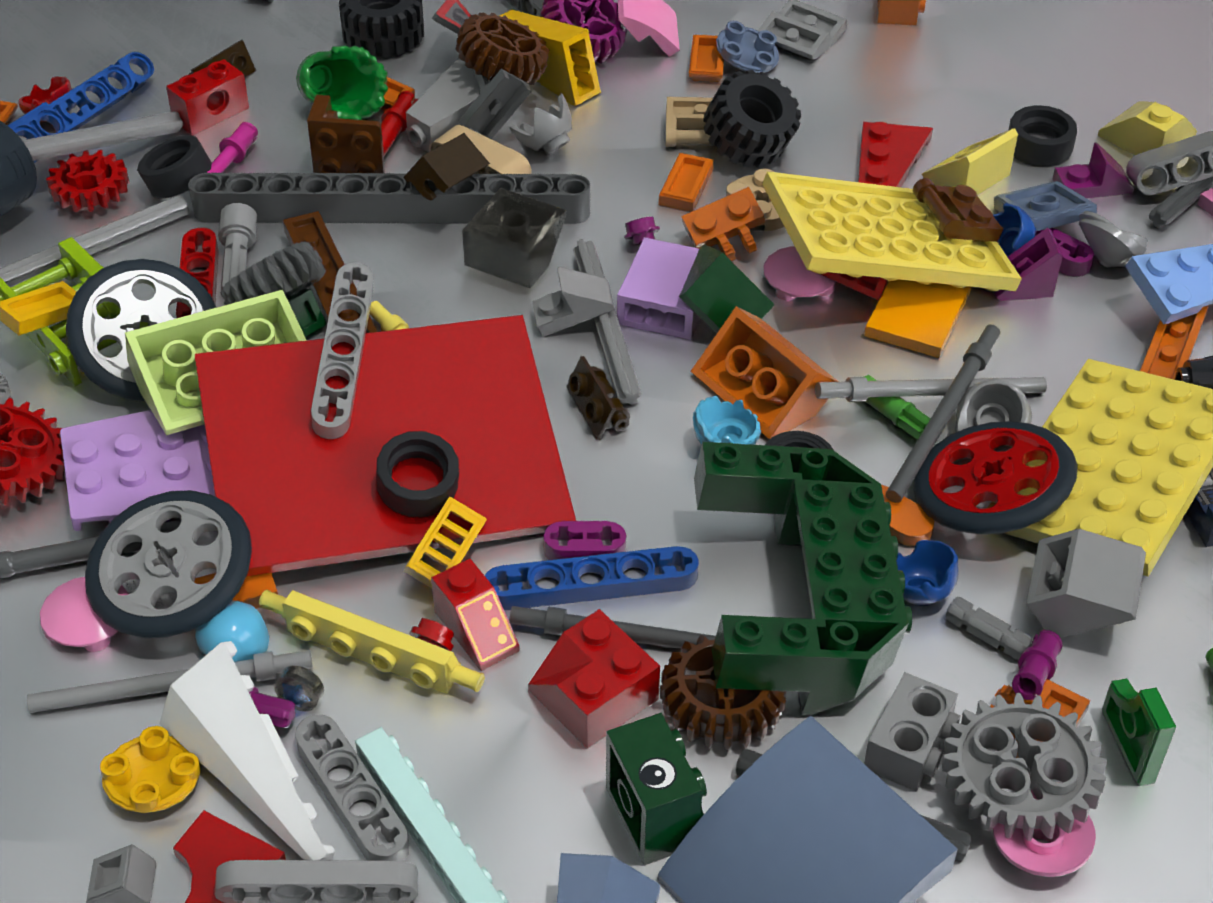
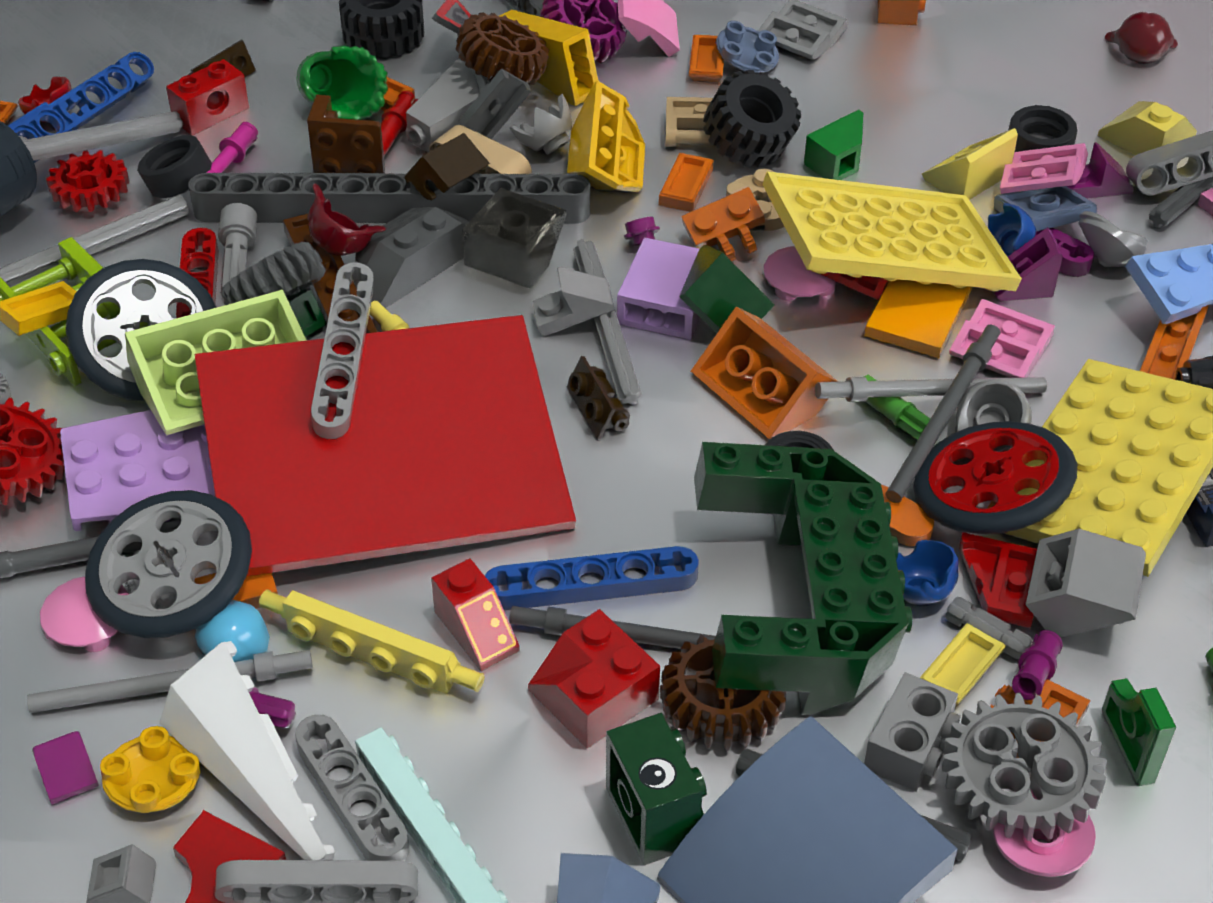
(65, 767): none -> magenta slope
(300, 687): clear smoke tile -> none
(335, 230): none -> dark red hair
(412, 251): none -> dark grey wedge
(417, 445): black tyre -> none
(423, 571): yellow slope -> none
(433, 633): red plate -> none
(583, 539): magenta beam -> none
(607, 143): none -> yellow wedge
(725, 422): medium azure hair -> none
(836, 148): none -> green slope
(890, 152): red wing -> none
(958, 211): reddish brown plate -> none
(964, 661): none -> light yellow tile
(1000, 576): none -> red wing
(1018, 345): none -> bright pink slope
(1044, 168): none -> bright pink slope
(1143, 37): none -> dark red hair

